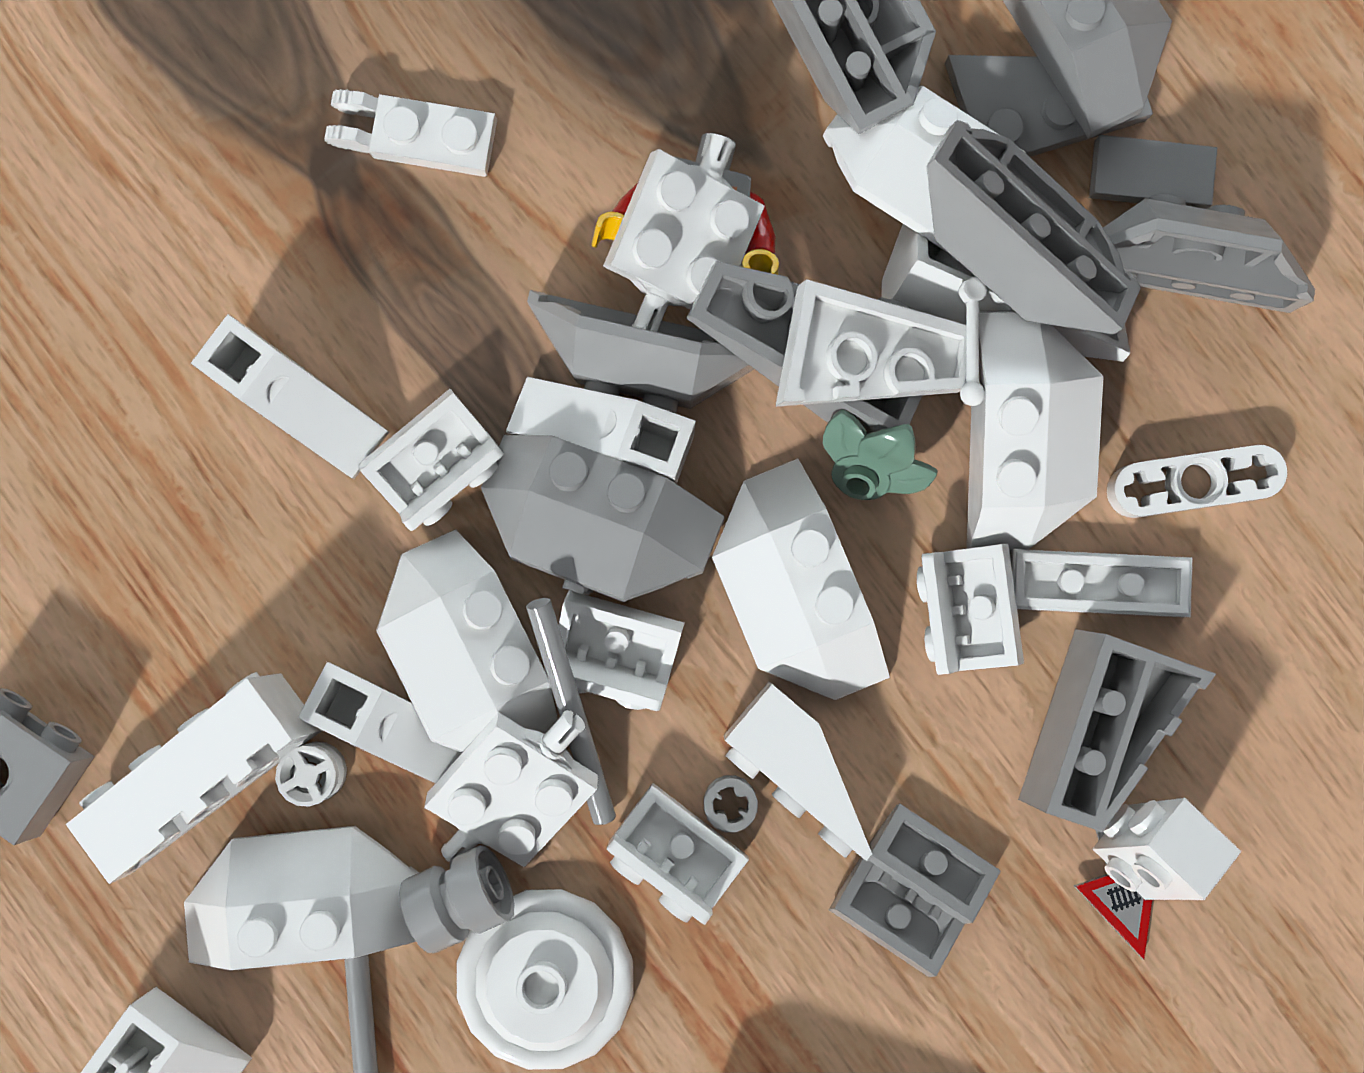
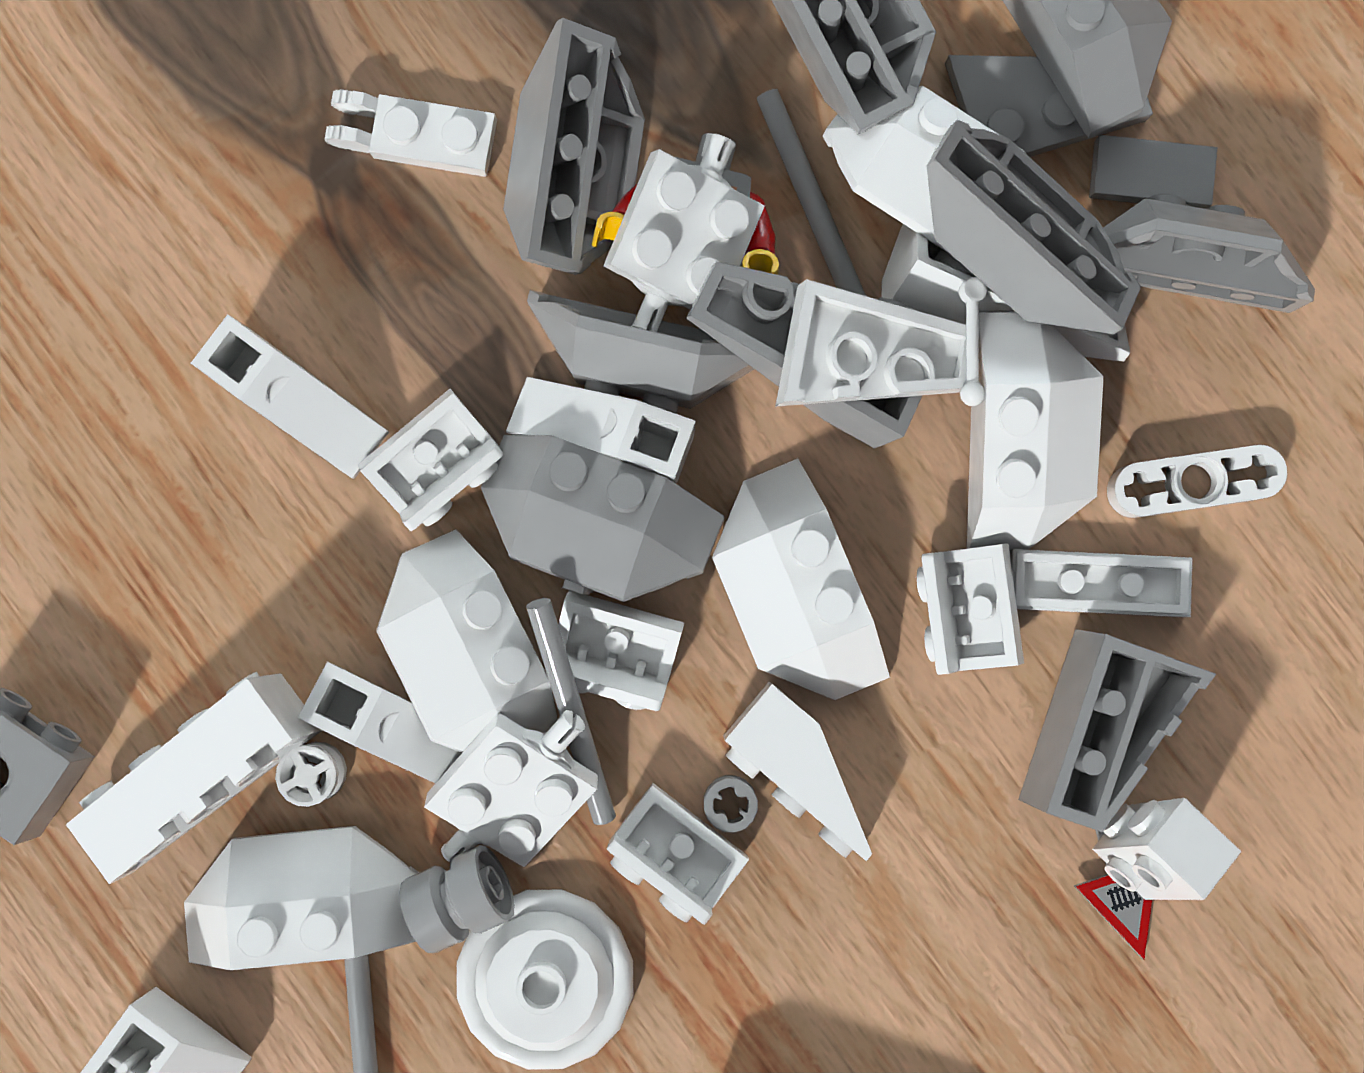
(572, 148): none -> light grey wedge
(809, 192): none -> light grey bar
(874, 462): sand green plate -> none
(915, 890): light grey slope -> none

